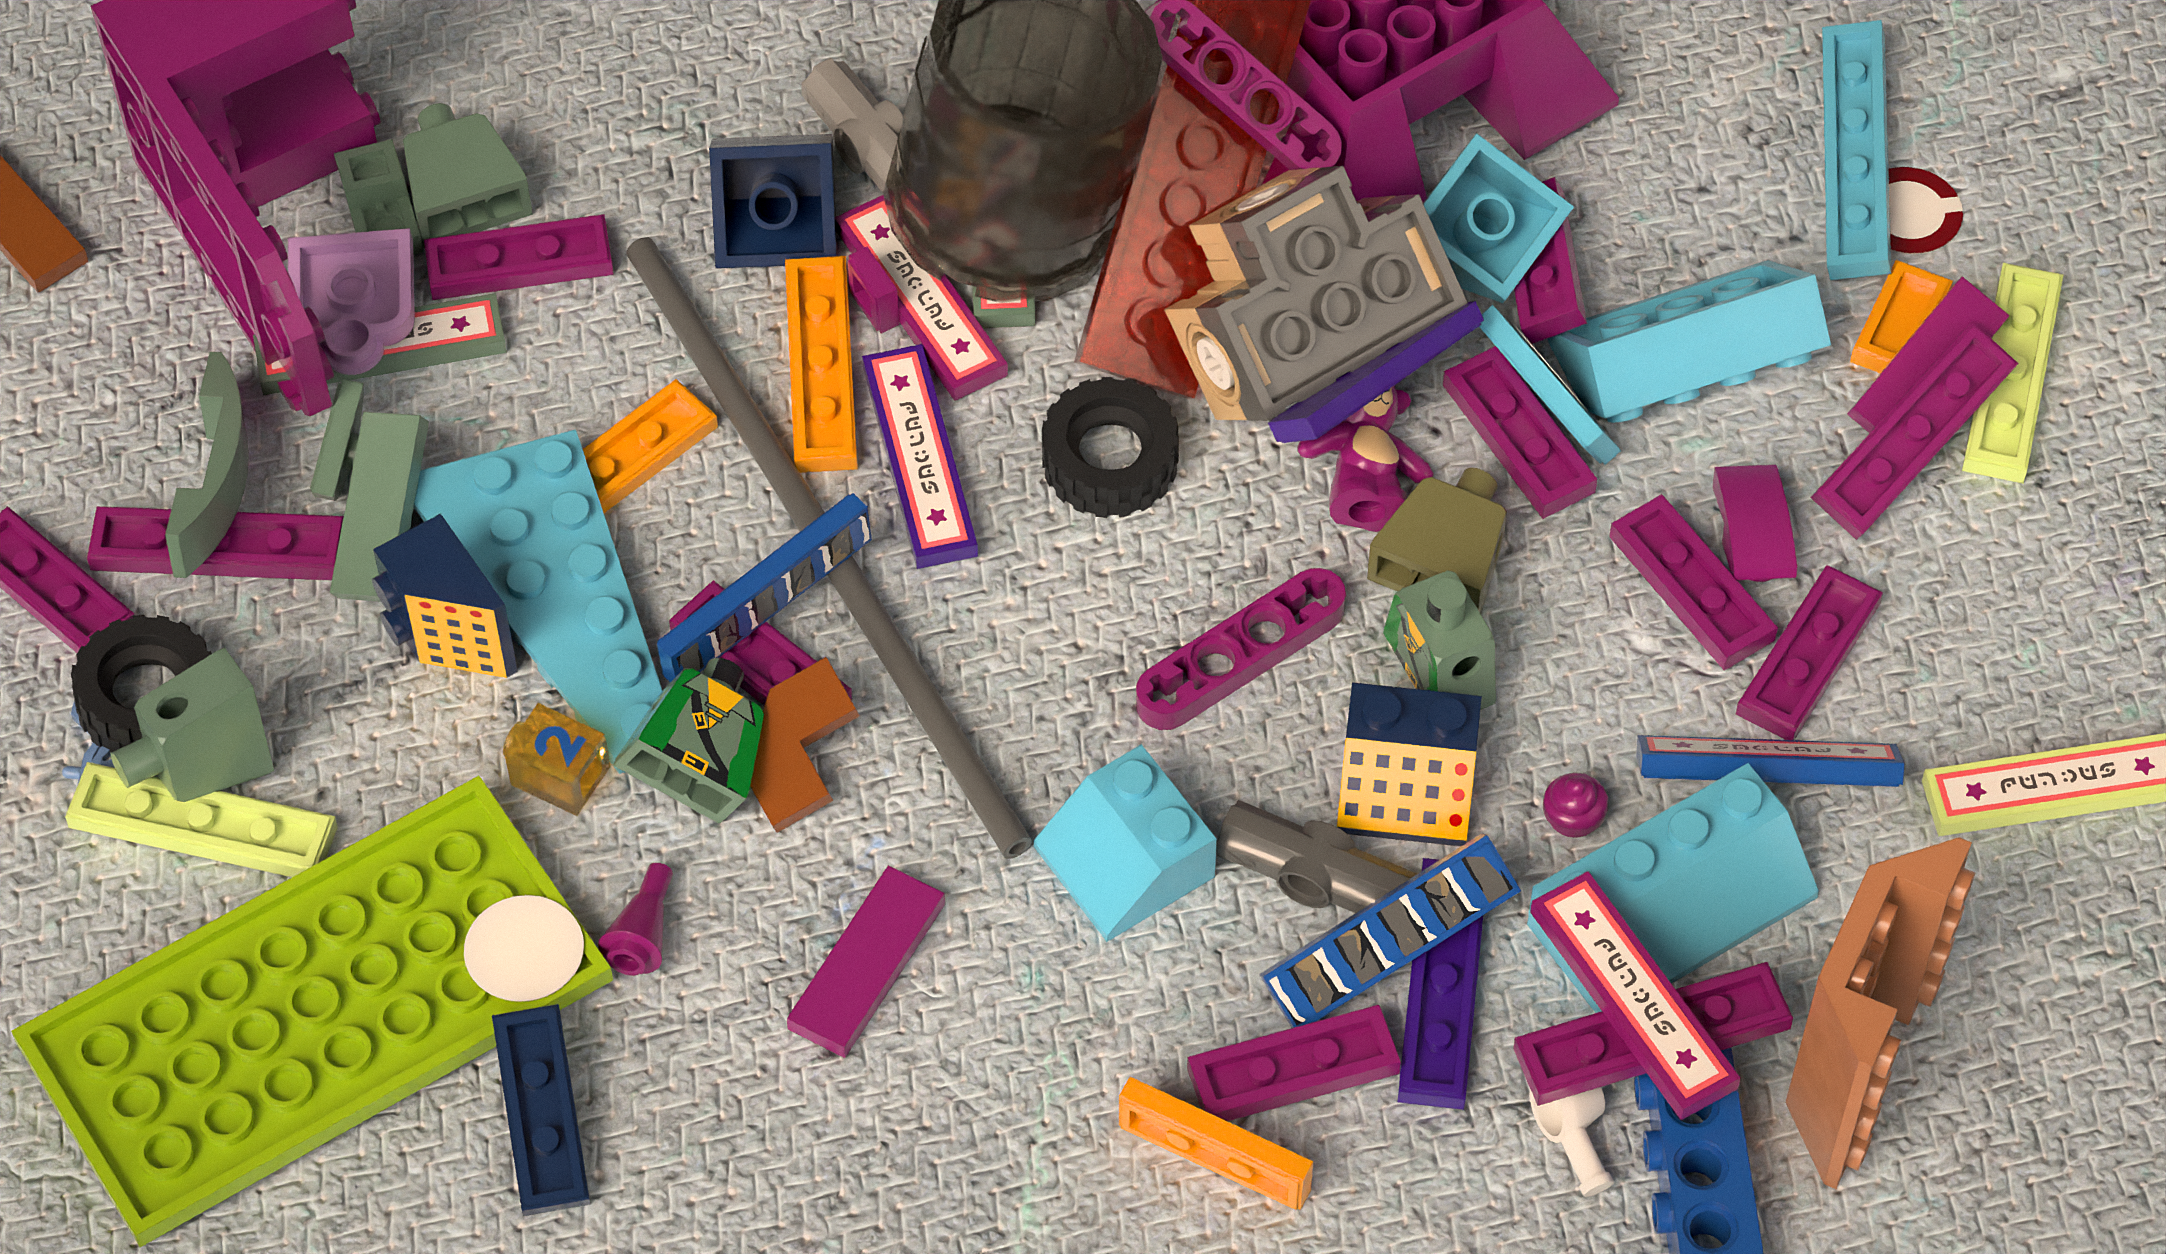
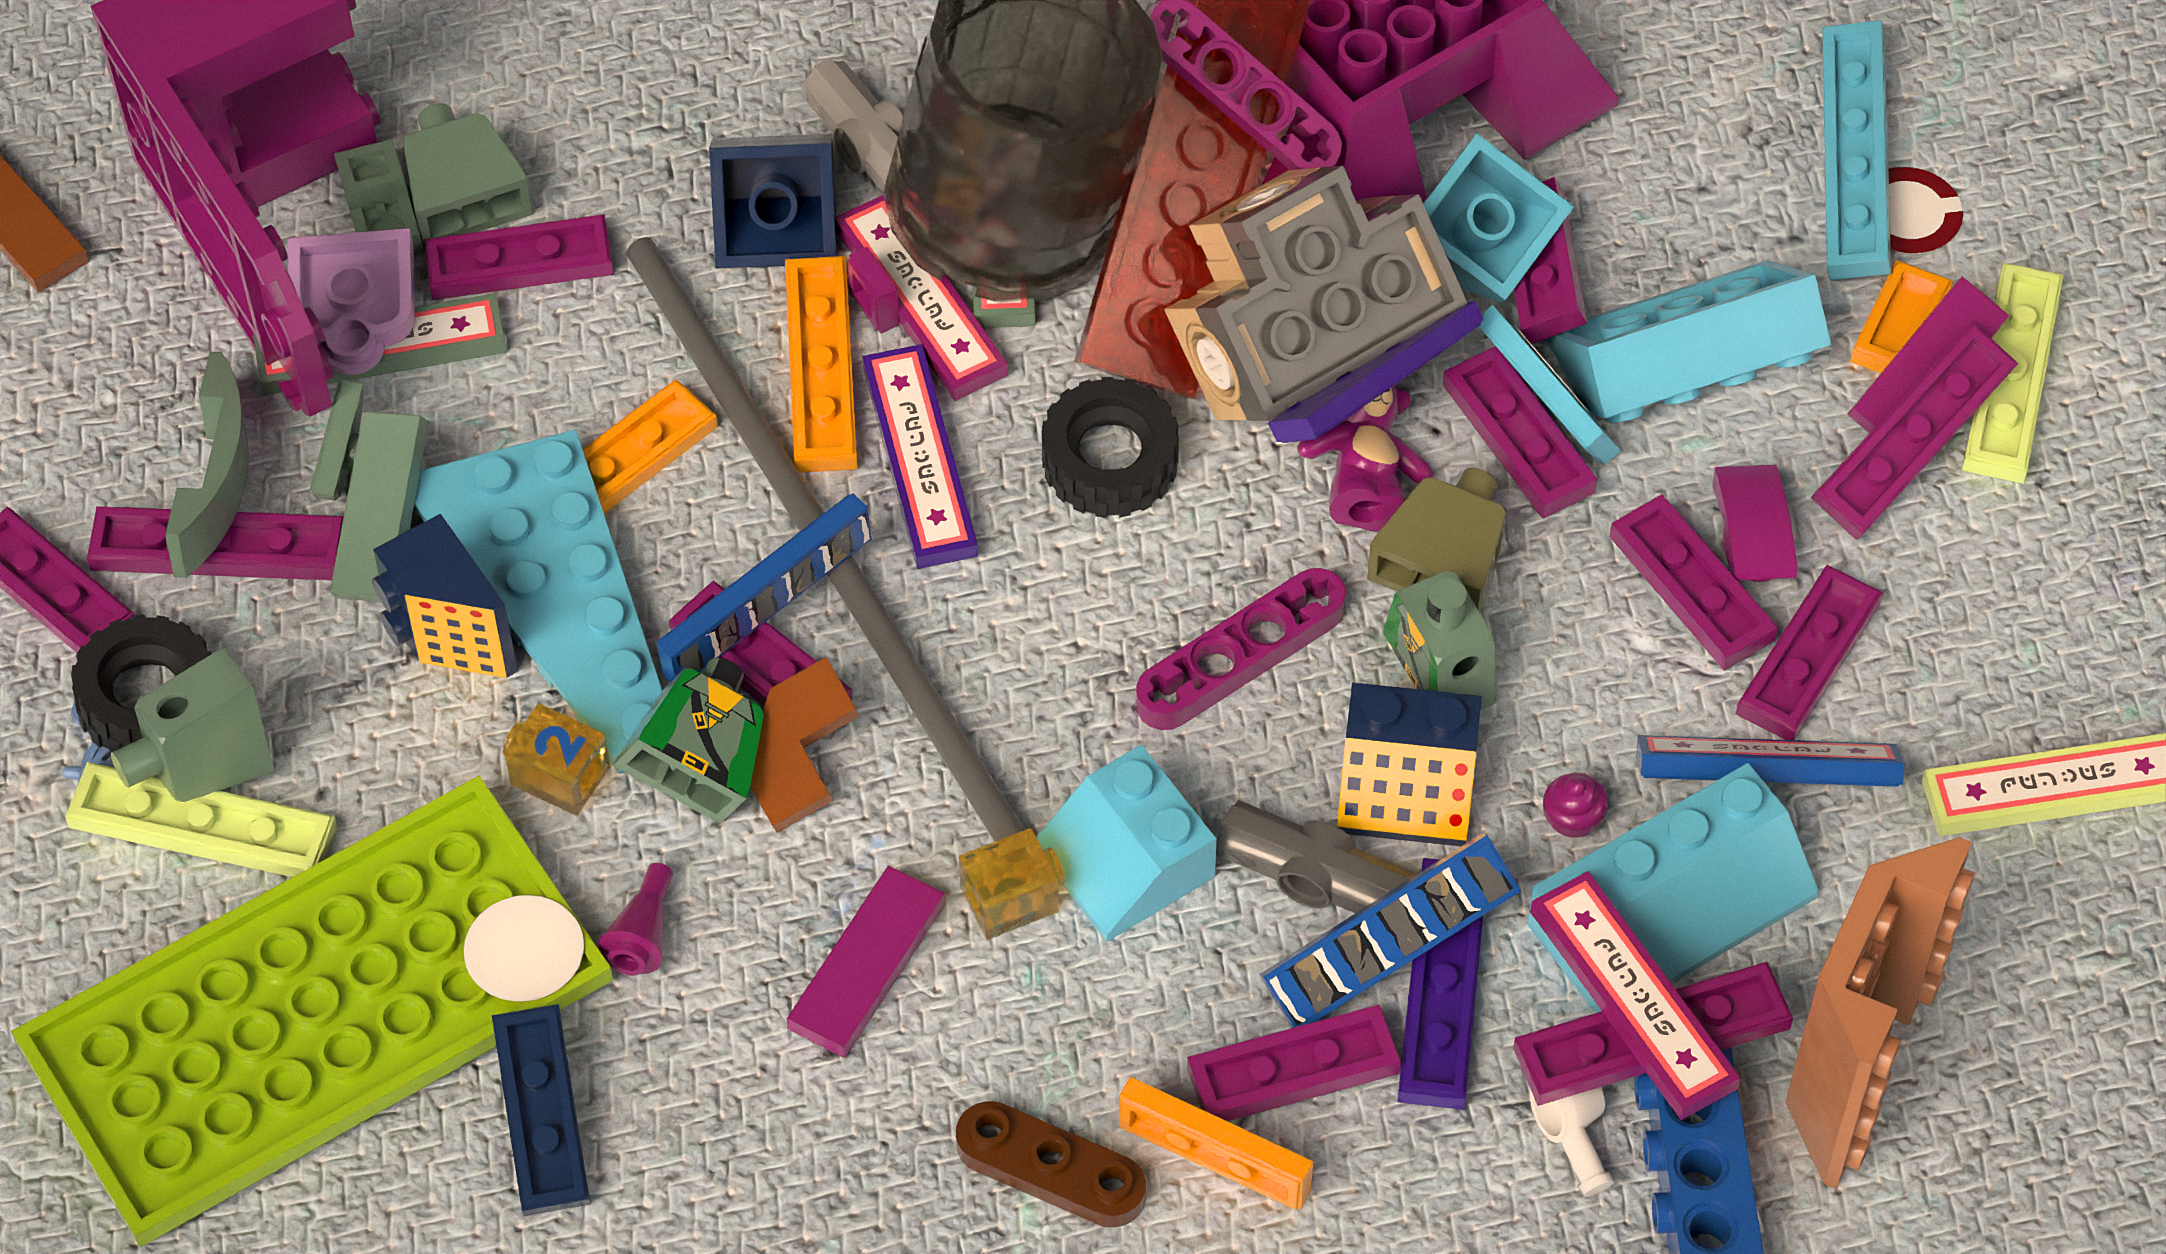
(1011, 883): none -> clear yellow brick
(1070, 1183): none -> reddish brown plate

